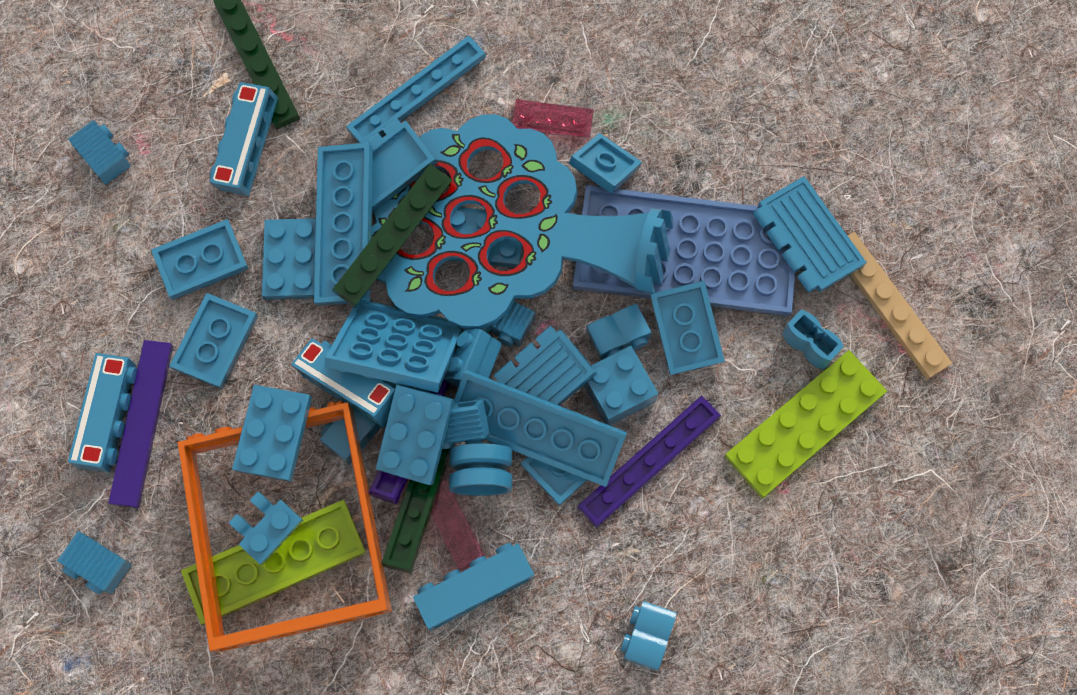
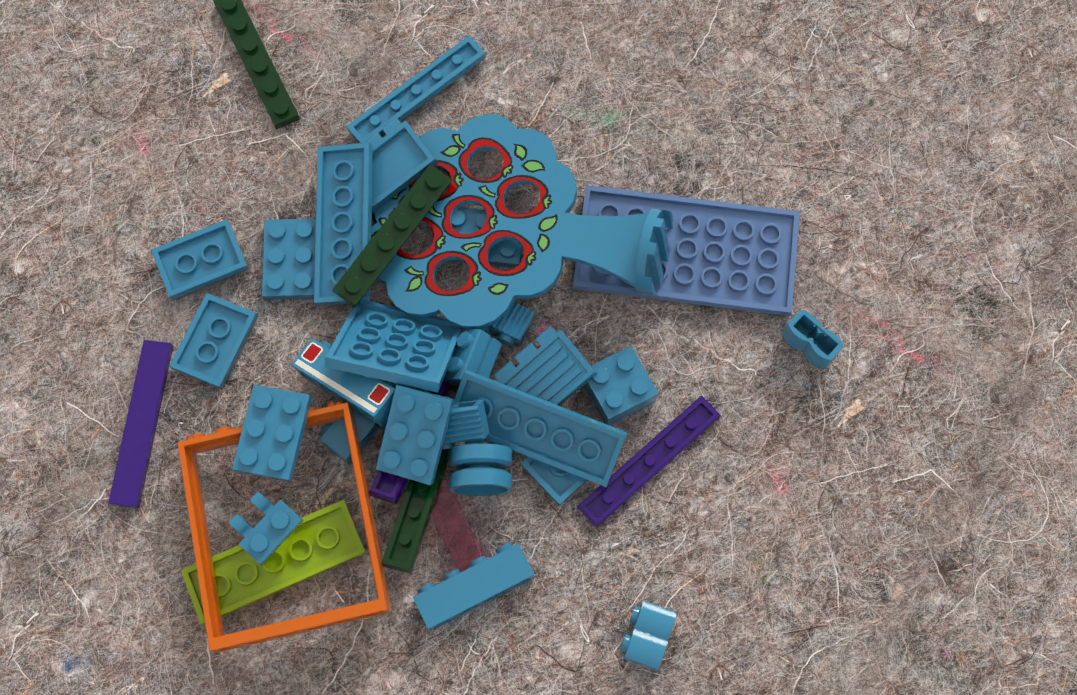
(94, 563): dark azure brick -> none
(100, 152): dark azure brick -> none
(103, 413): dark azure brick -> none
(243, 138): dark azure brick -> none
(553, 118): clear pink plate -> none
(605, 163): dark azure plate -> none
(619, 332): dark azure brick -> none
(687, 327): dark azure plate -> none
(805, 424): lime plate -> none
(810, 234): dark azure hinge -> none
(898, 314): tan plate -> none

